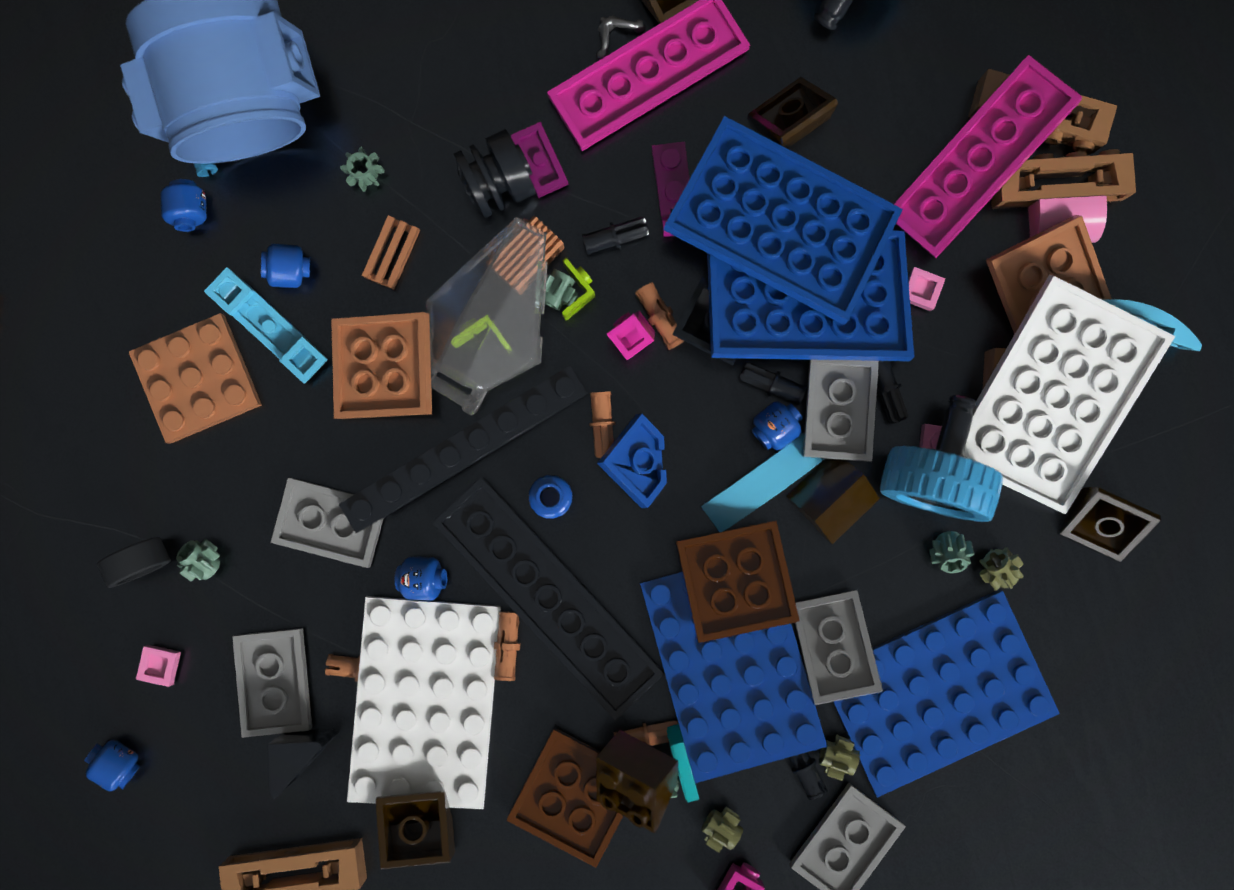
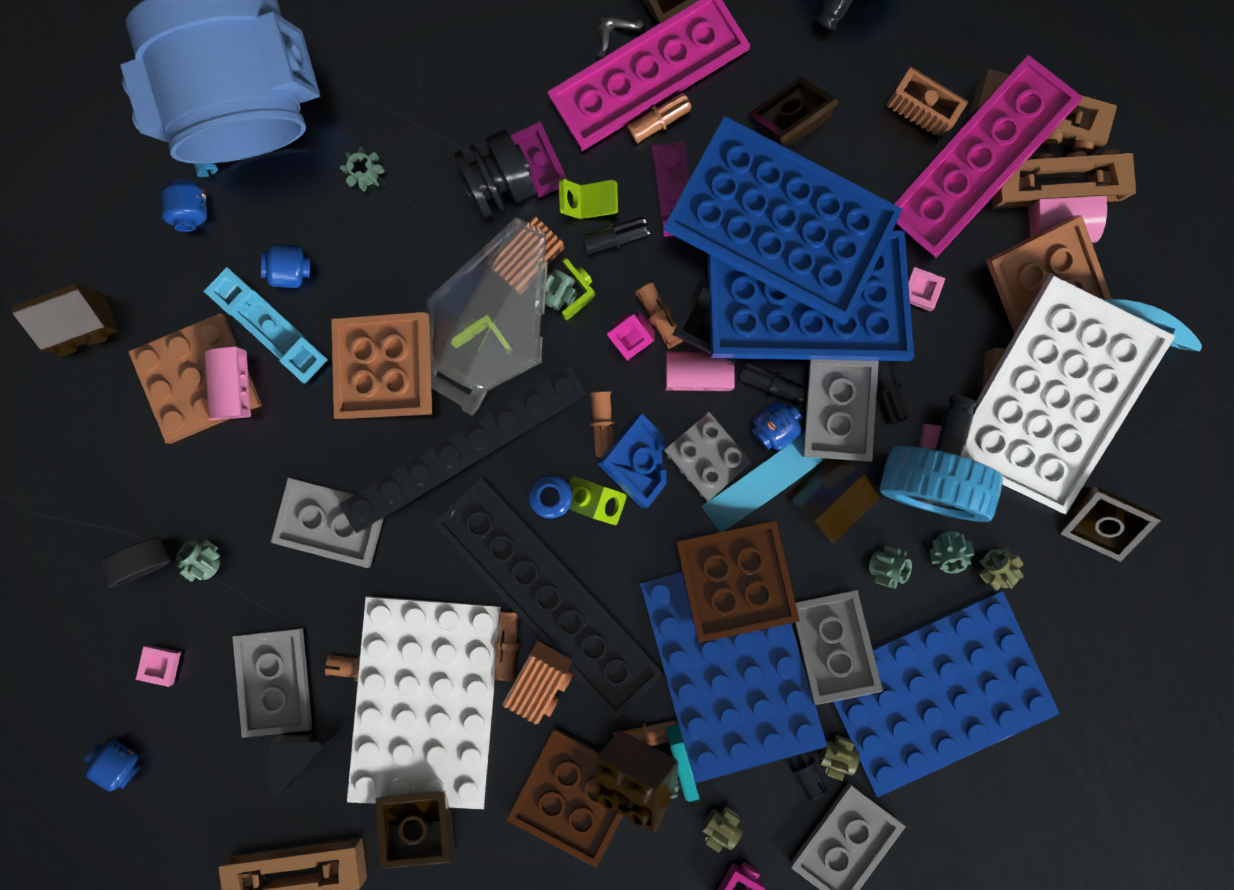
(66, 319): none -> slope
(227, 383): none -> bright pink brick
(382, 240): nougat tile -> none
(420, 578): blue head -> none
(538, 682): none -> nougat brick
(589, 199): none -> lime bracket
(592, 498): none -> lime bracket
(659, 117): none -> nougat axle
(697, 372): none -> bright pink brick
(708, 456): none -> light grey hinge
(890, 566): none -> sand green gear
(927, 103): none -> nougat brick

